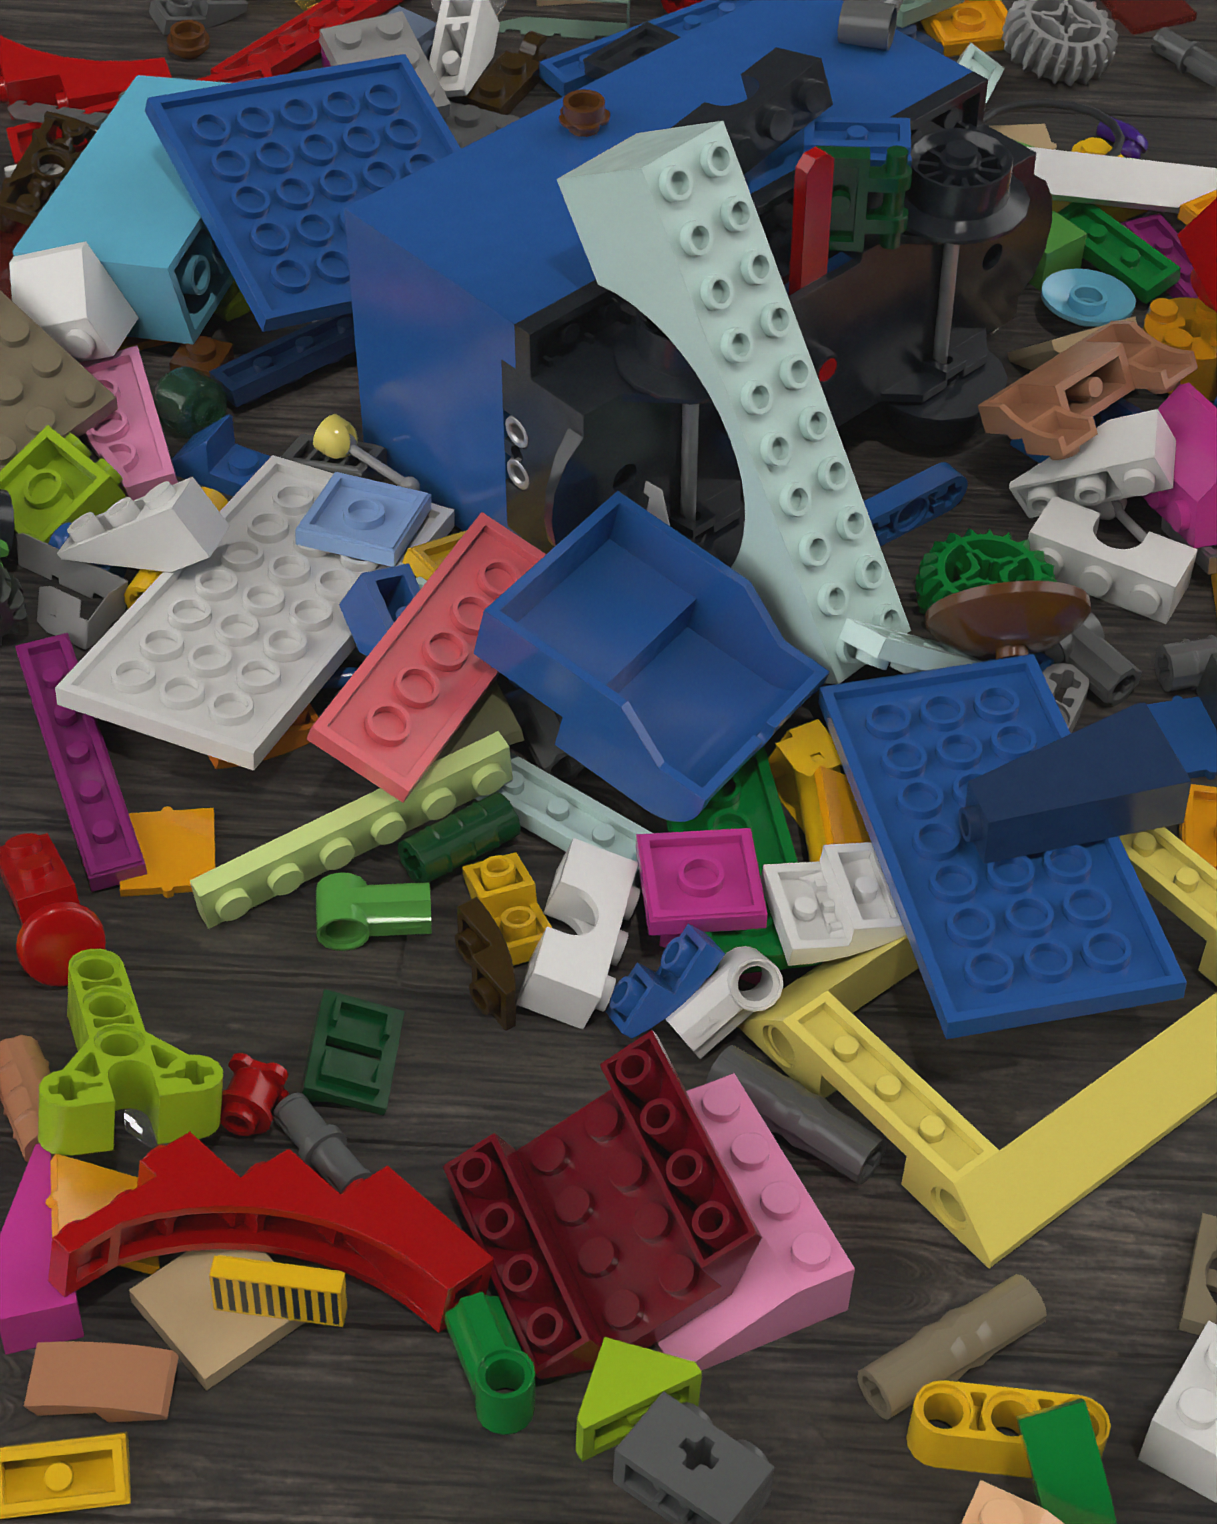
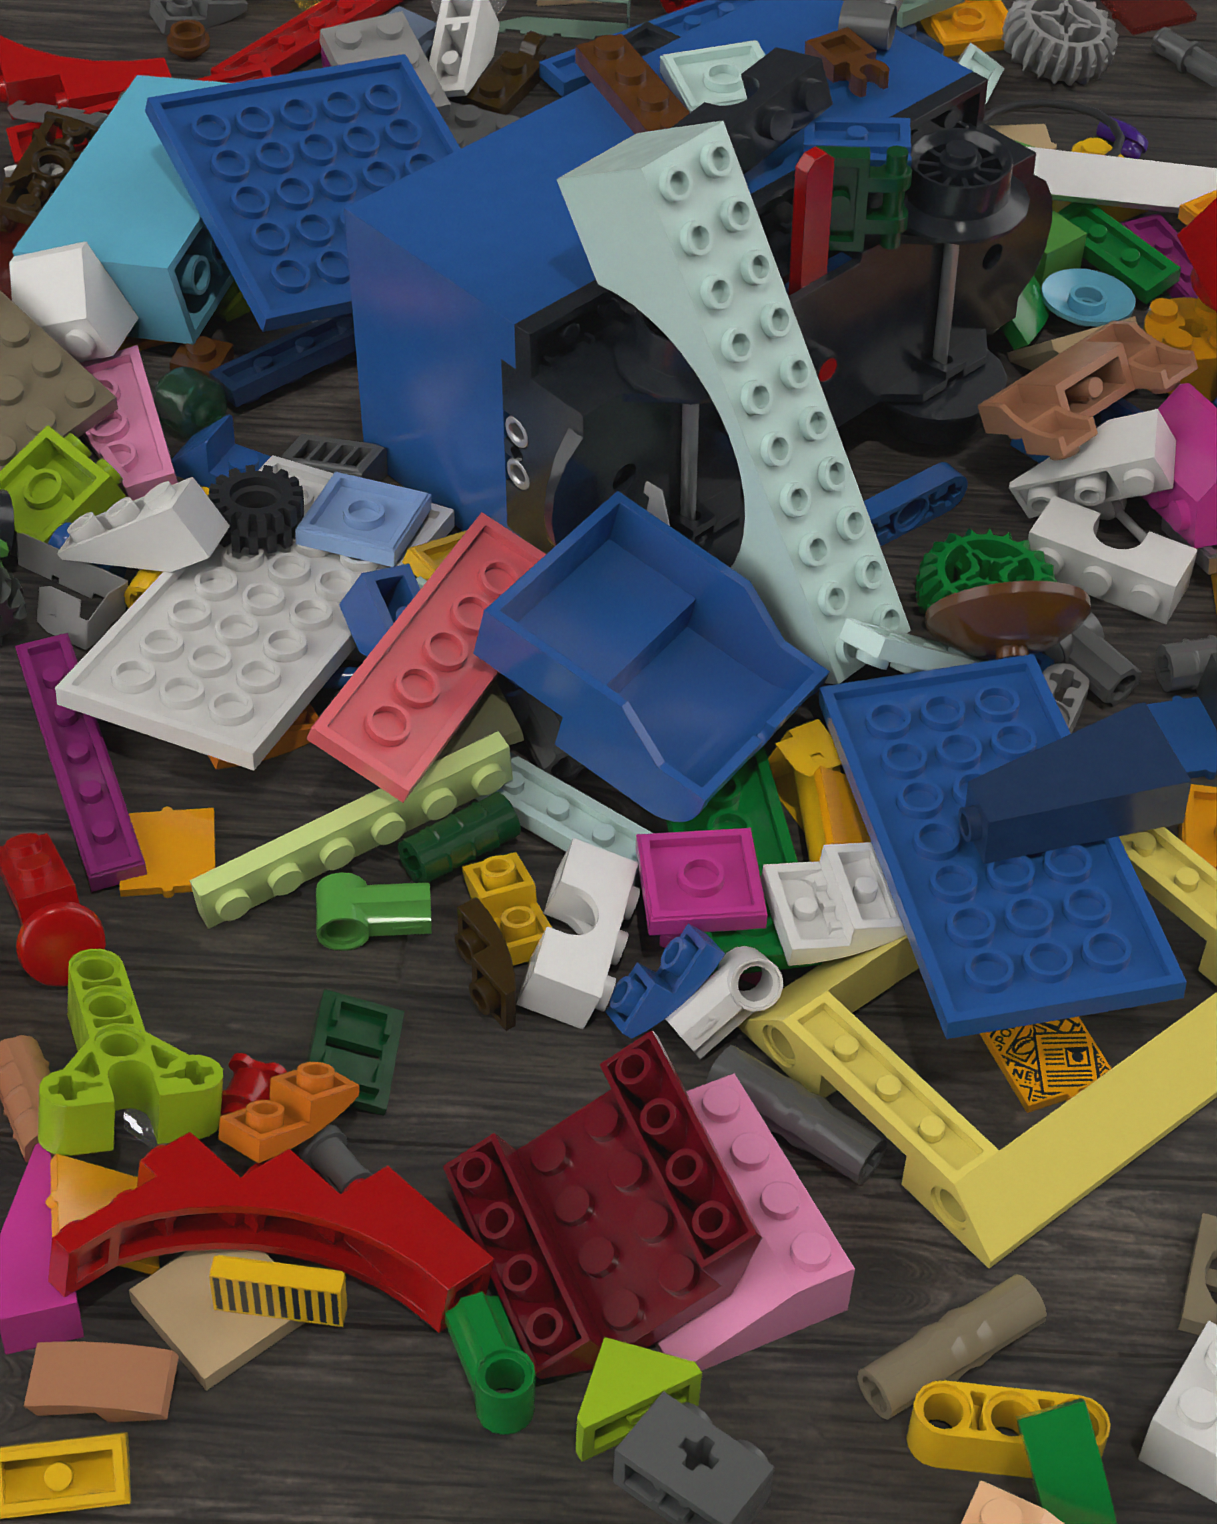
(259, 508): none -> black tyre
(297, 1109): none -> orange slope
(339, 439): light yellow hinge -> none
(584, 112): reddish brown plate -> none
(629, 84): none -> reddish brown plate
(710, 73): none -> light aqua tile
(849, 59): none -> reddish brown plate
(1030, 316): none -> green slope
(1047, 1060): none -> light orange piece

